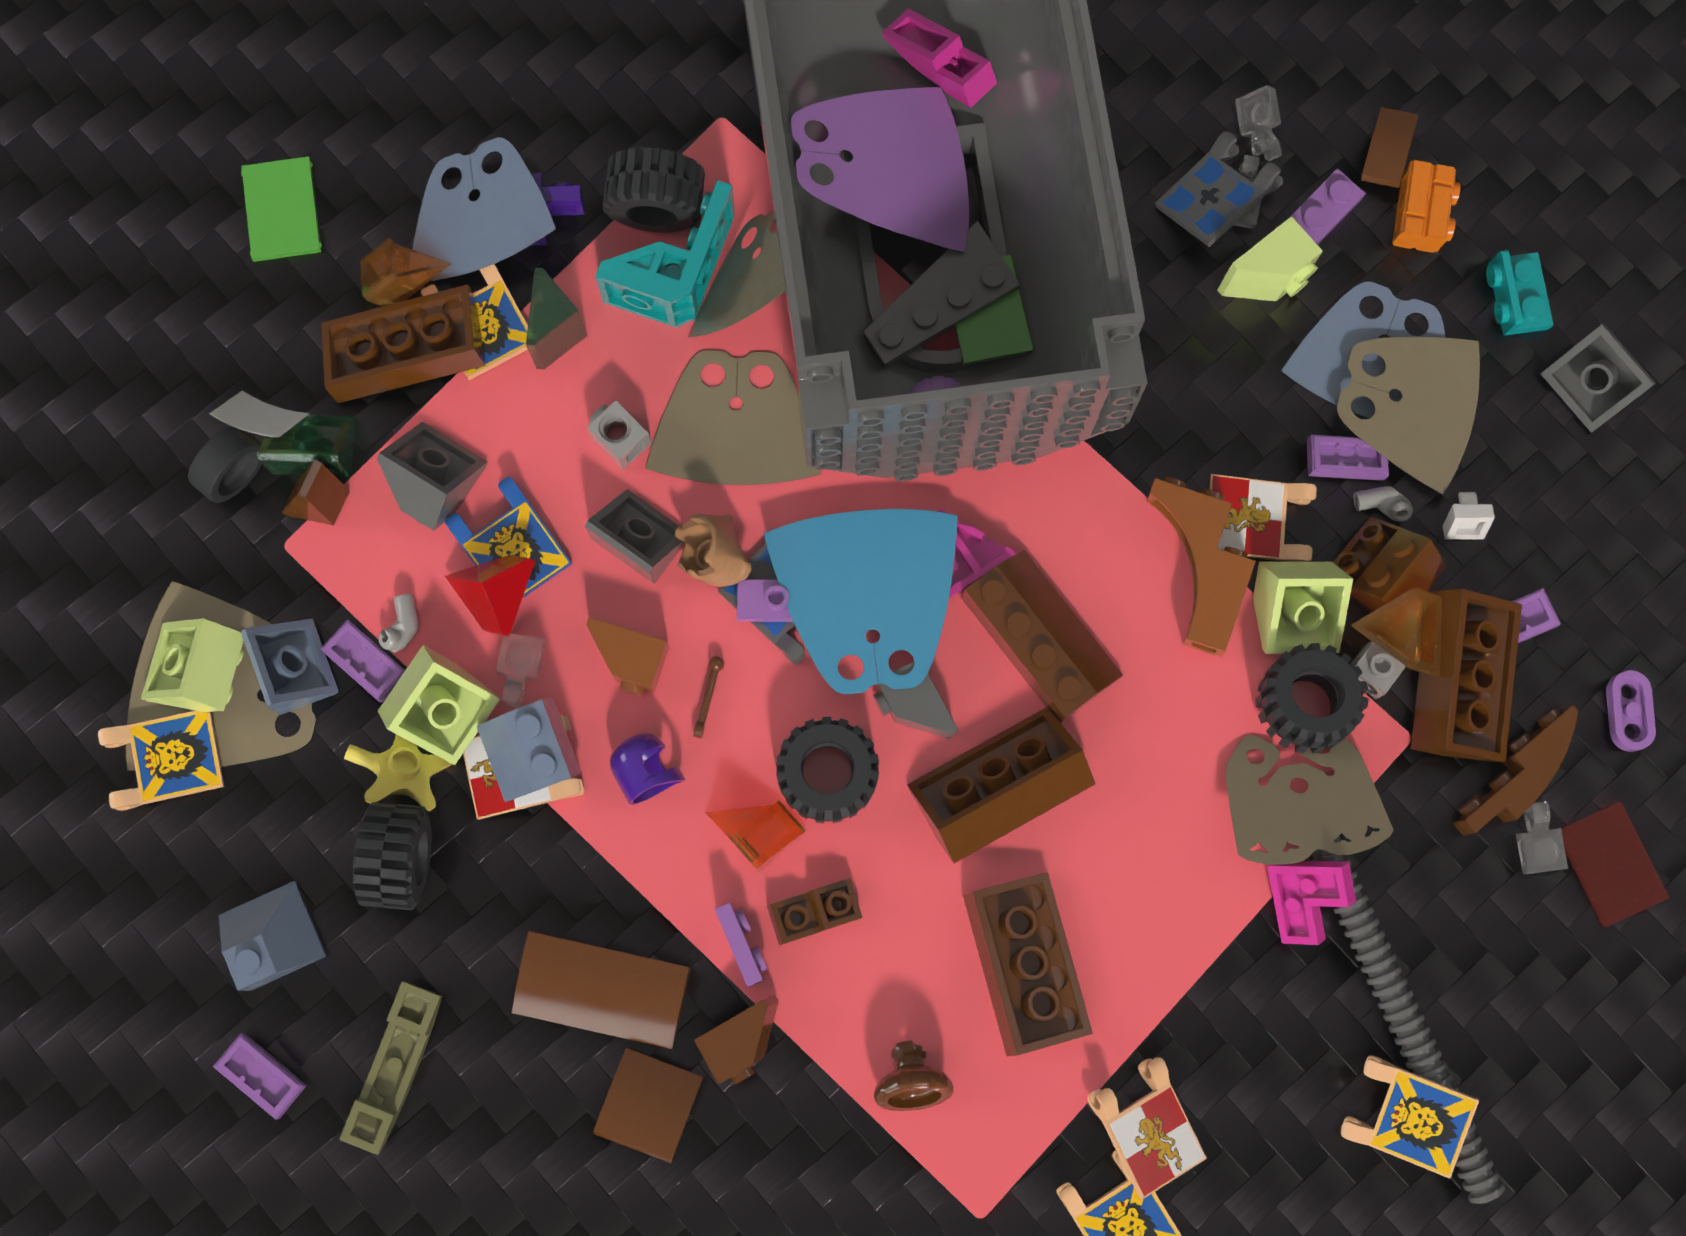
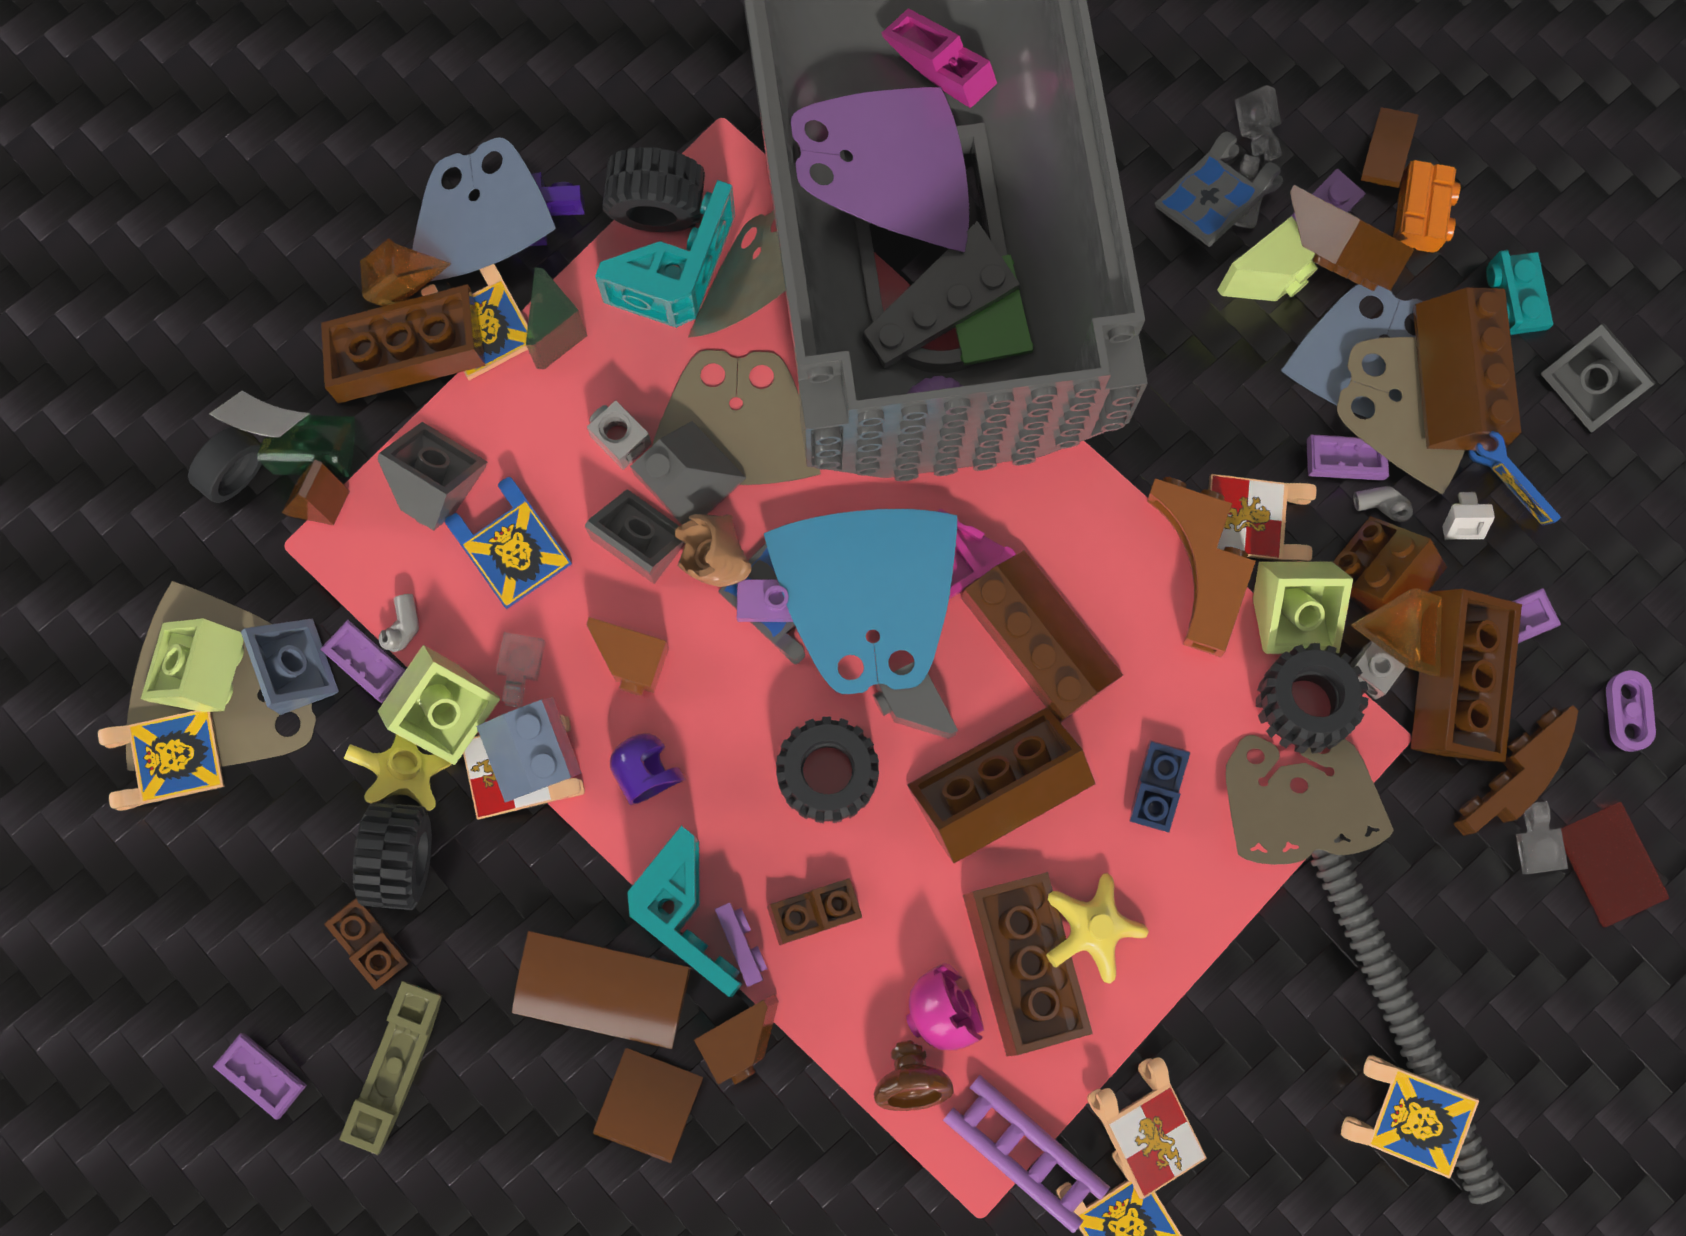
(269, 937): sand blue slope -> none
(281, 209): bright green piece -> none
(366, 943): none -> reddish brown slope
(494, 591): red slope -> none
(676, 878): none -> teal bracket
(687, 473): none -> dark grey slope
(716, 664): reddish brown hinge -> none
(759, 831): clear orange slope -> none
(942, 1010): none -> dark pink cylinder
(1052, 1154): none -> medium lavender bar
(1094, 928): none -> light yellow animal
(1159, 786): none -> dark blue slope
(1300, 892): dark pink plate -> none
(1348, 243): none -> reddish brown slope
(1466, 369): none -> reddish brown slope
(1515, 480): none -> blue flag

